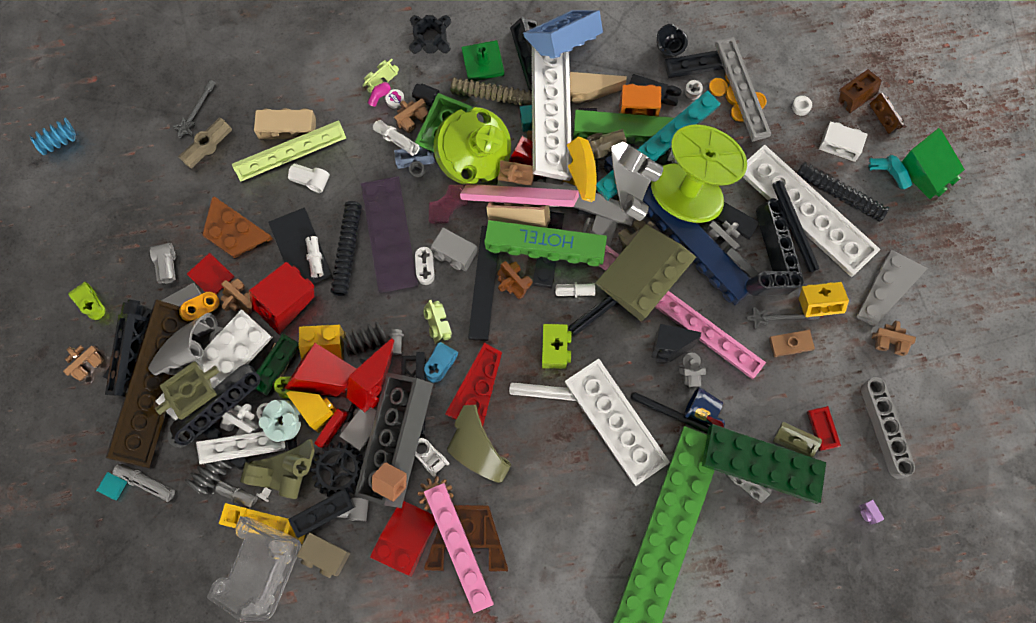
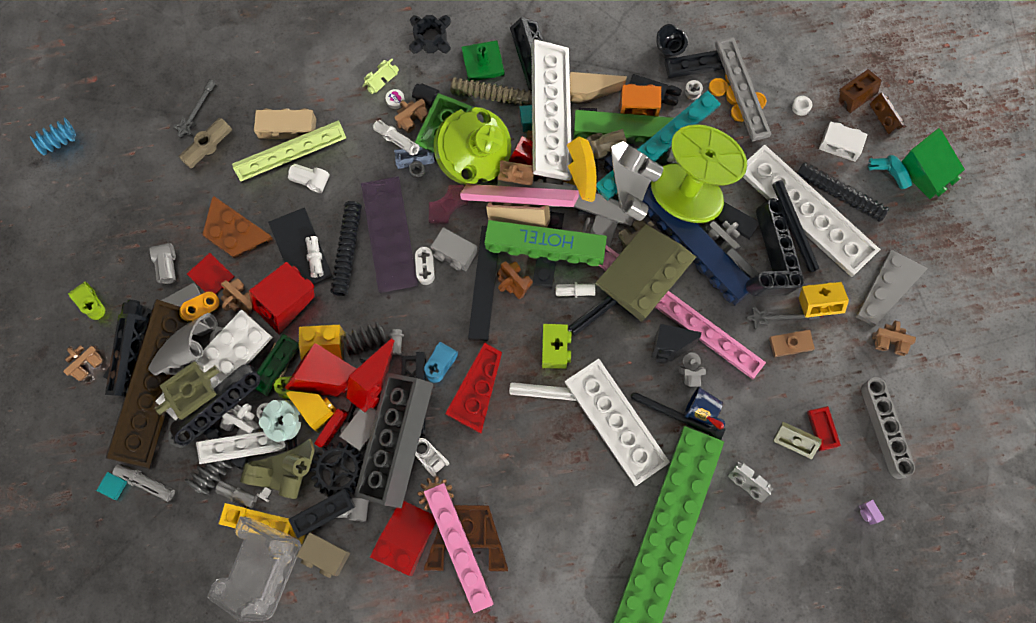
(378, 91): dark pink arm -> none
(389, 481): nougat panel -> none
(433, 313): yellowish green hinge -> none
(474, 449): olive panel -> none
(565, 32): medium blue slope -> none
(764, 464): dark green plate -> none

